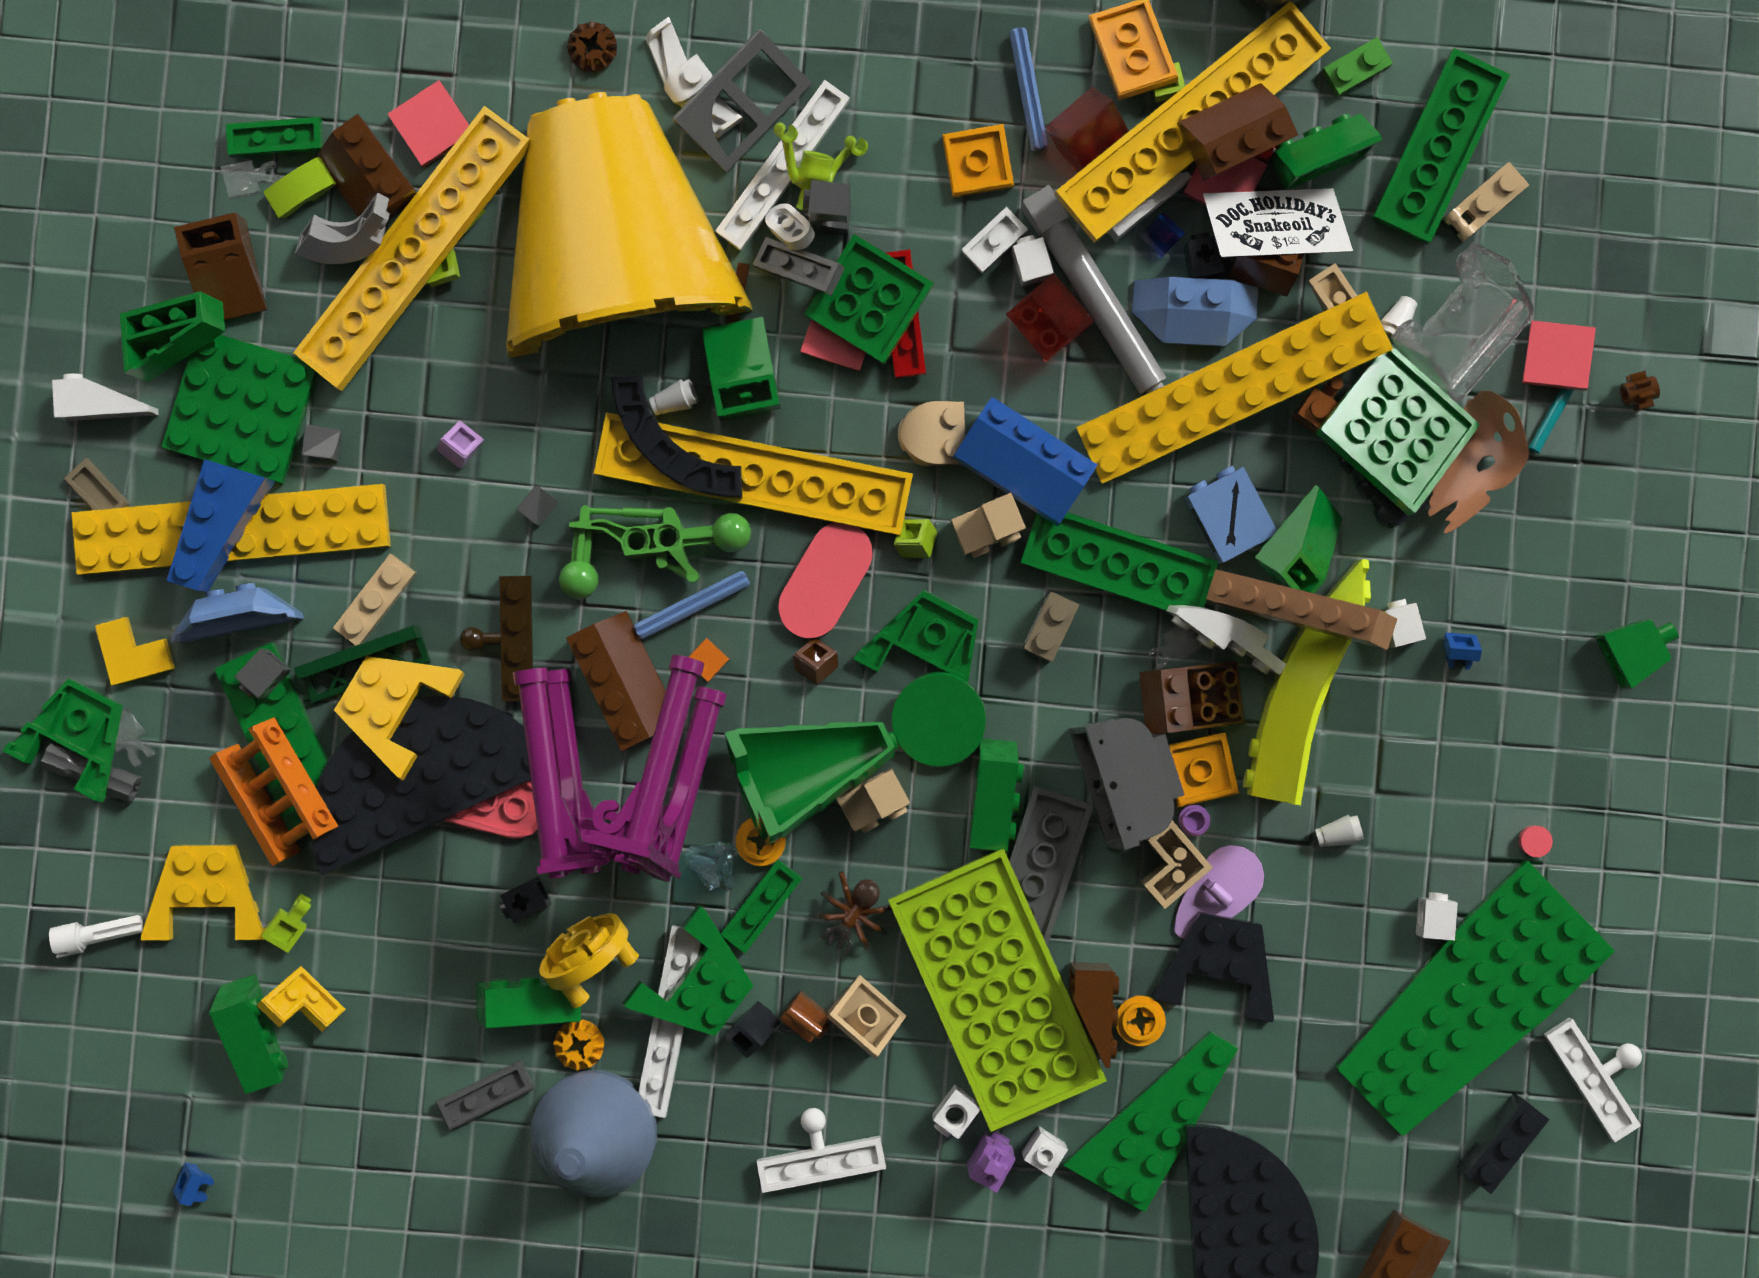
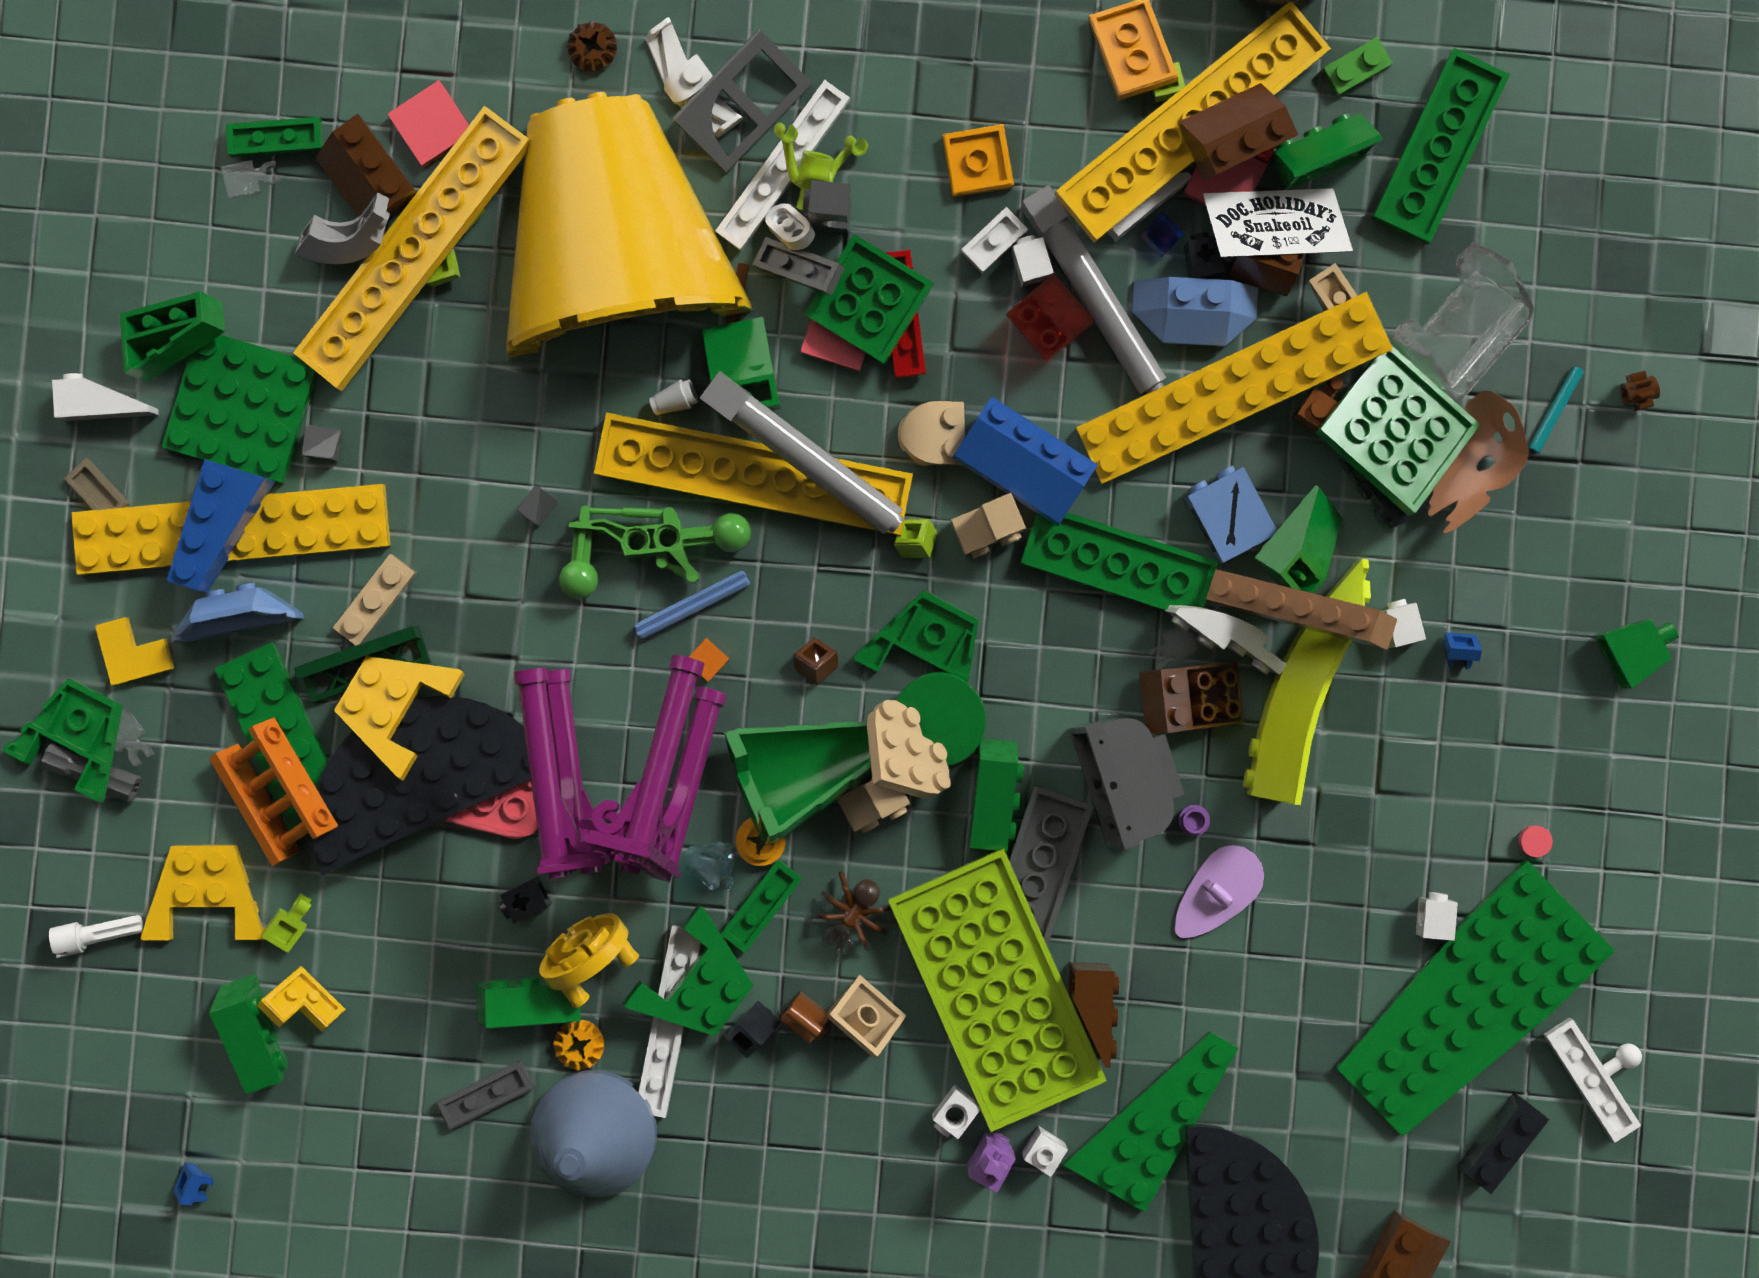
(222, 263): reddish brown slope -> none
(262, 674): dark grey brick -> none
(298, 187): lime slope -> none
(459, 444): lavender slope -> none
(514, 634): dark brown plate -> none
(620, 677): reddish brown slope -> none
(663, 452): black tile -> none
(802, 453): none -> light grey brick
(821, 1161): white plate -> none
(825, 580): coral tile -> none
(902, 755): none -> tan plate
(1028, 89): medium blue axle -> none
(1050, 626): dark tan brick -> none
(1087, 128): clear red slope -> none
(1152, 1028): light orange gear -> none
(1180, 866): tan brick -> none
(1204, 769): light orange tile -> none
(1221, 950): black wing -> none
(1340, 832): white cone -> none
(1399, 313): white cone -> none
(1486, 201): tan plate -> none
(1559, 355): coral tile -> none

